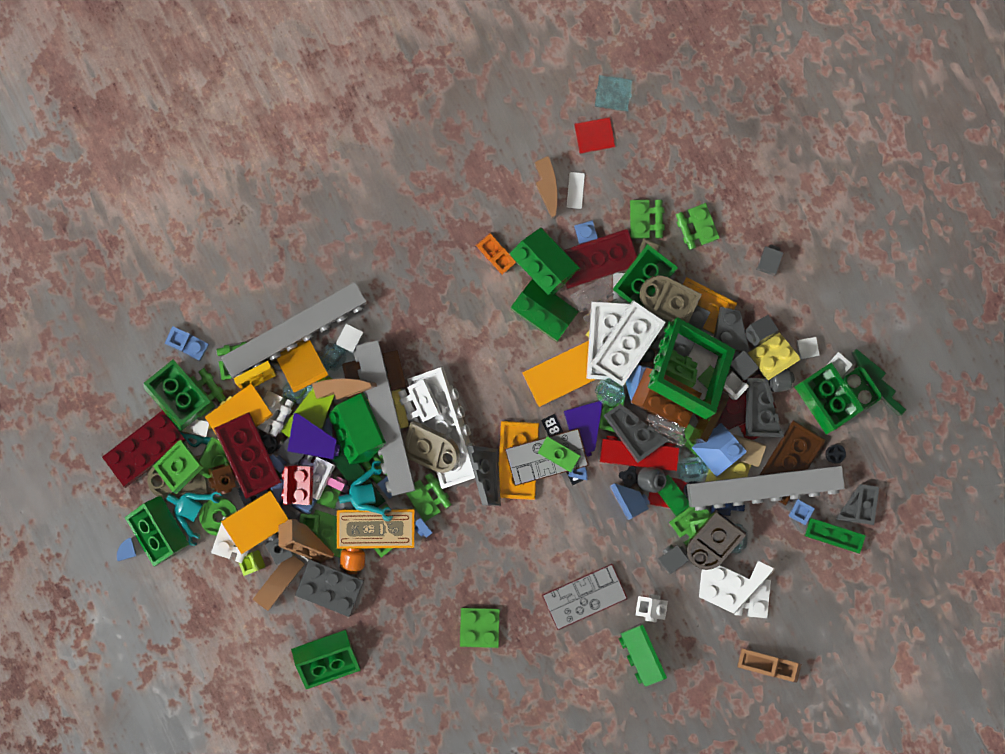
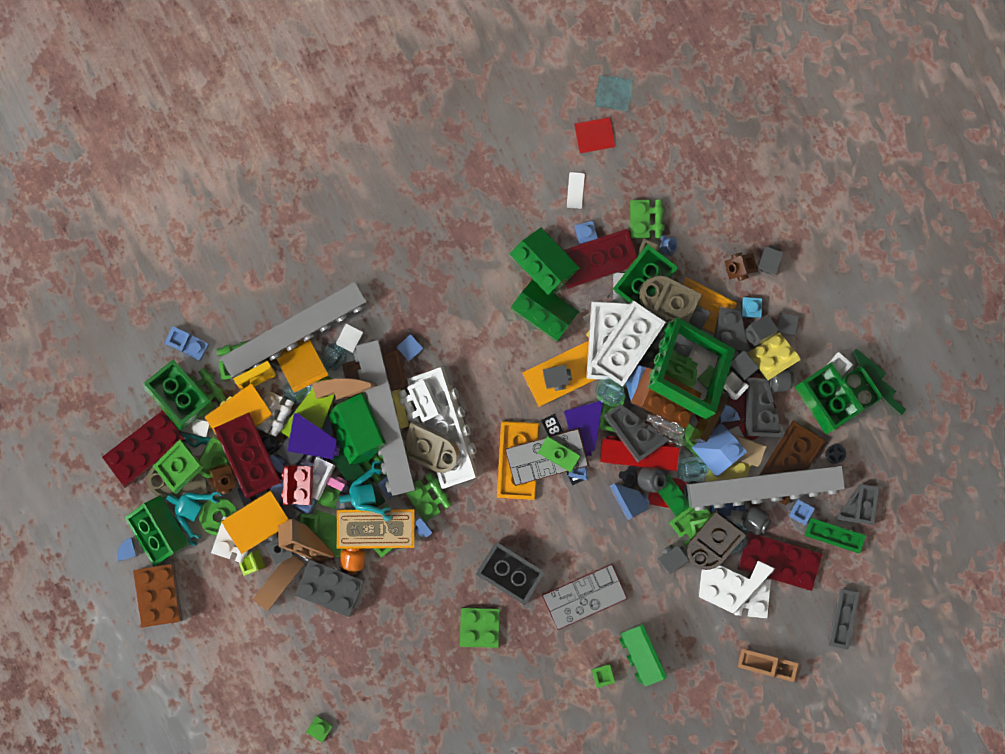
(157, 595): none -> dark orange brick
(319, 729): none -> bright green plate
(325, 659): green slope -> none
(409, 348): none -> medium blue tile
(486, 473): dark grey wing -> none
(495, 253): orange slope -> none
(510, 573): none -> dark grey brick
(547, 185): medium nougat slope -> none
(557, 377): none -> dark grey brick
(603, 676): none -> bright green plate
(651, 608): white brick -> none
(668, 245): none -> medium blue plate
(702, 223): bright green plate -> none
(729, 415): none -> medium blue tile
(741, 266): none -> reddish brown brick
(751, 307): none -> medium azure plate
(756, 520): none -> dark grey head
(787, 324): none -> dark grey tile
(791, 563): none -> dark red plate
(808, 348): white tile -> none
(844, 618): none -> dark grey plate

